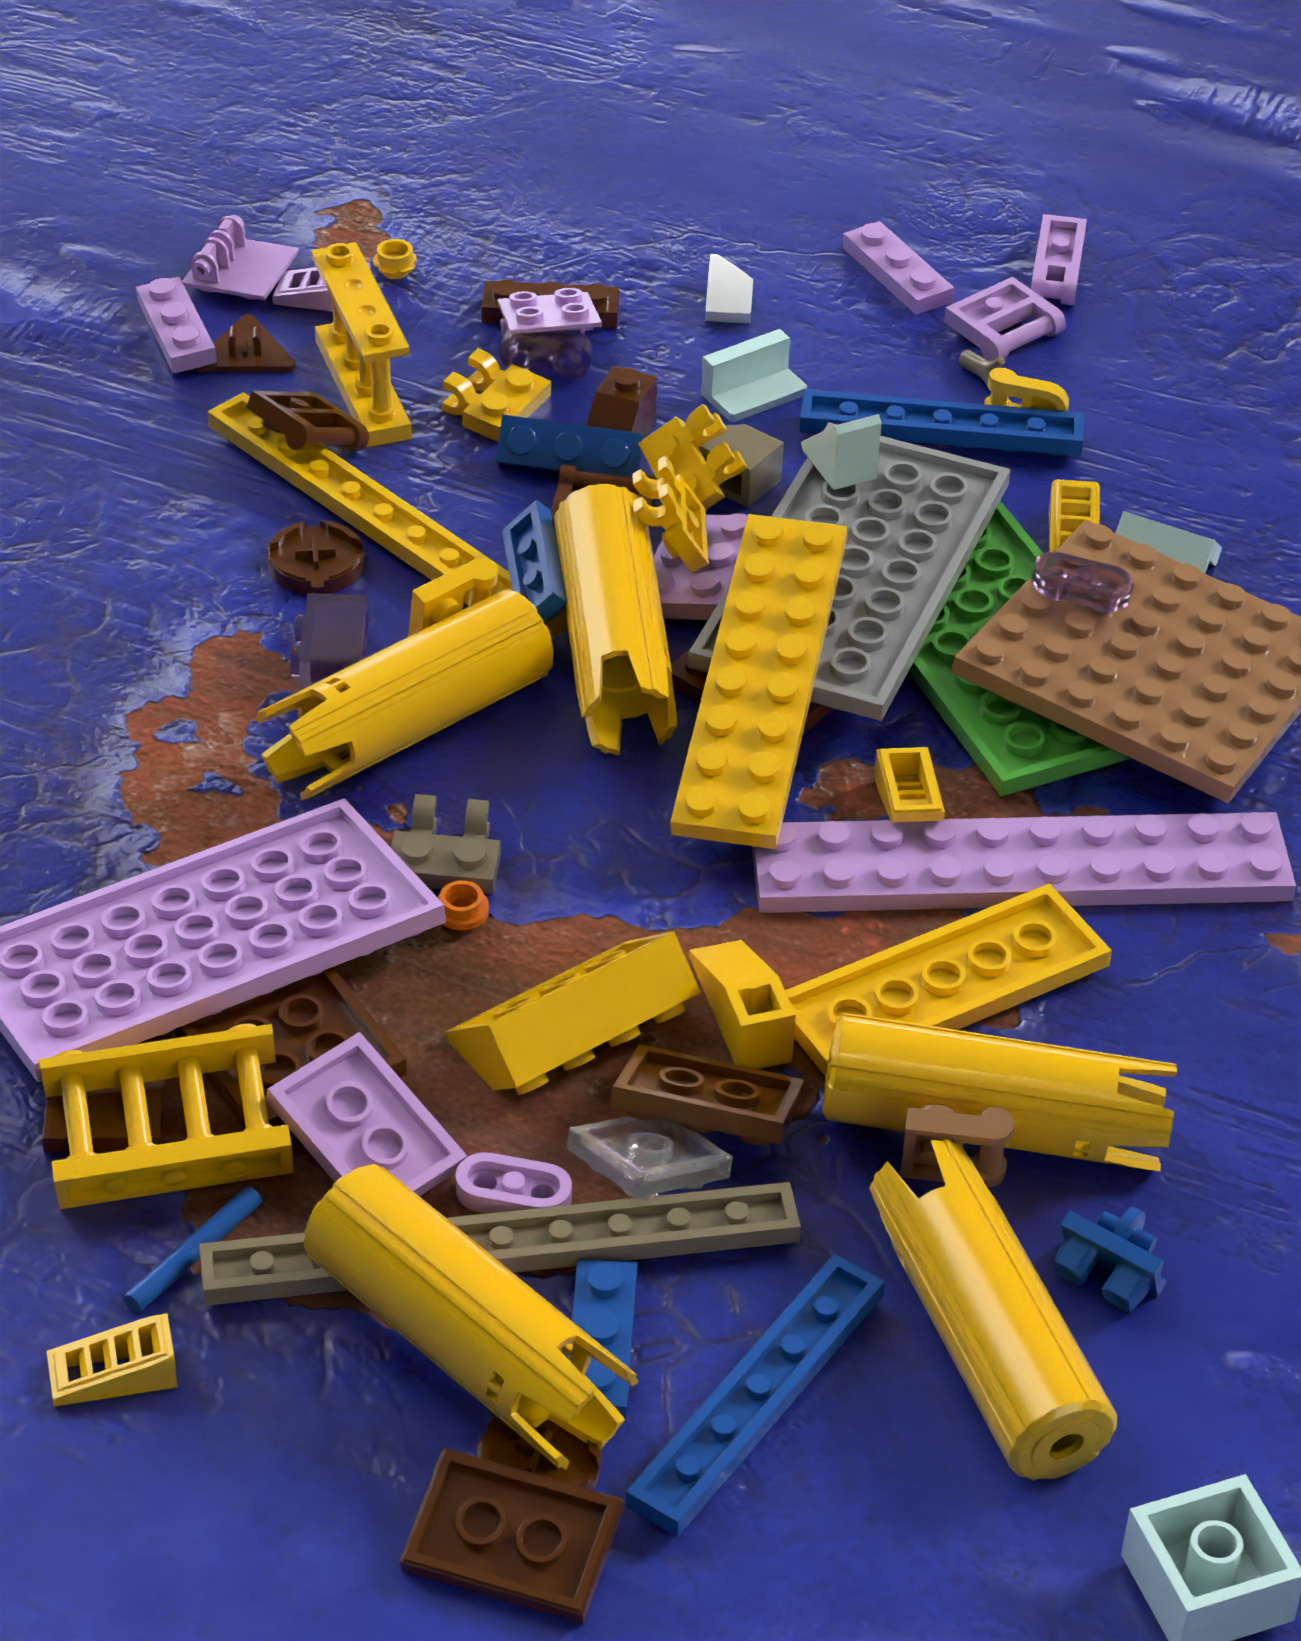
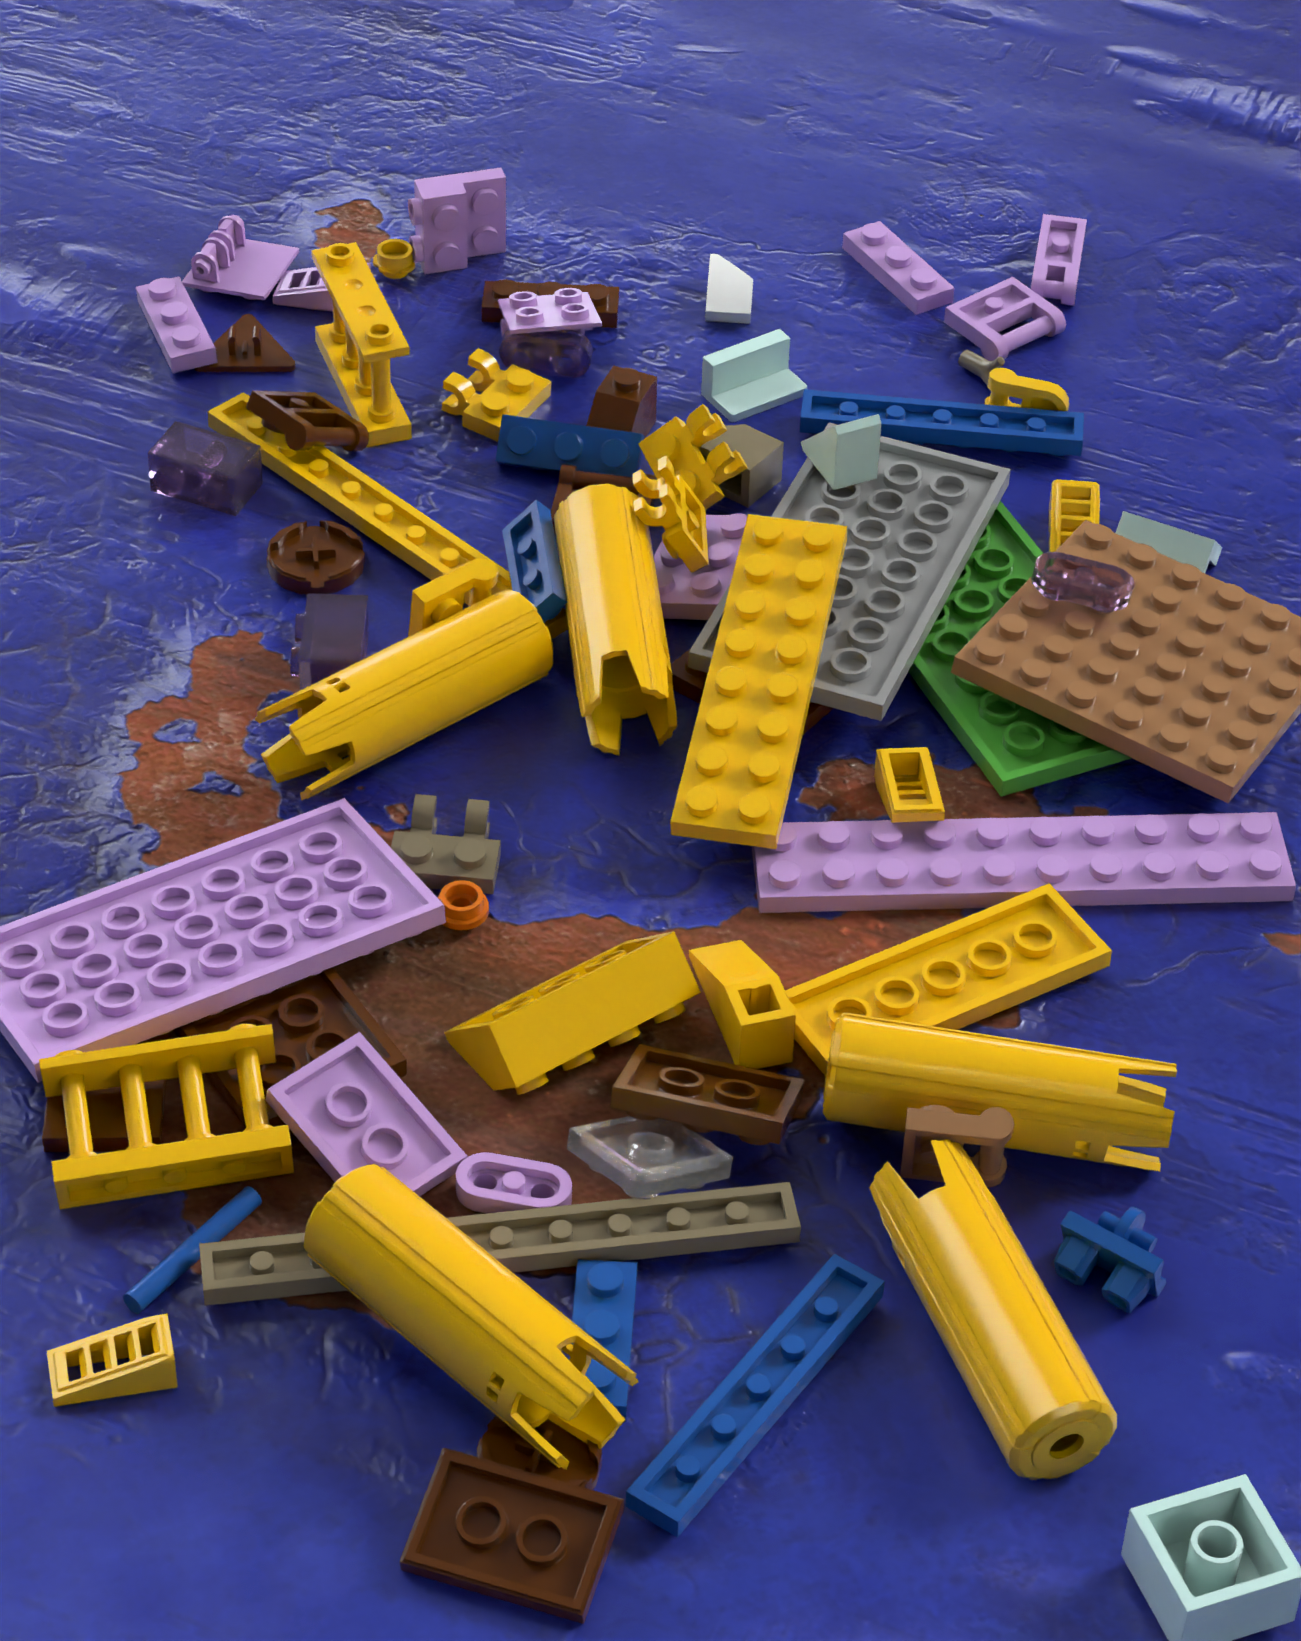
(205, 468): none -> clear purple brick
(458, 219): none -> lavender plate

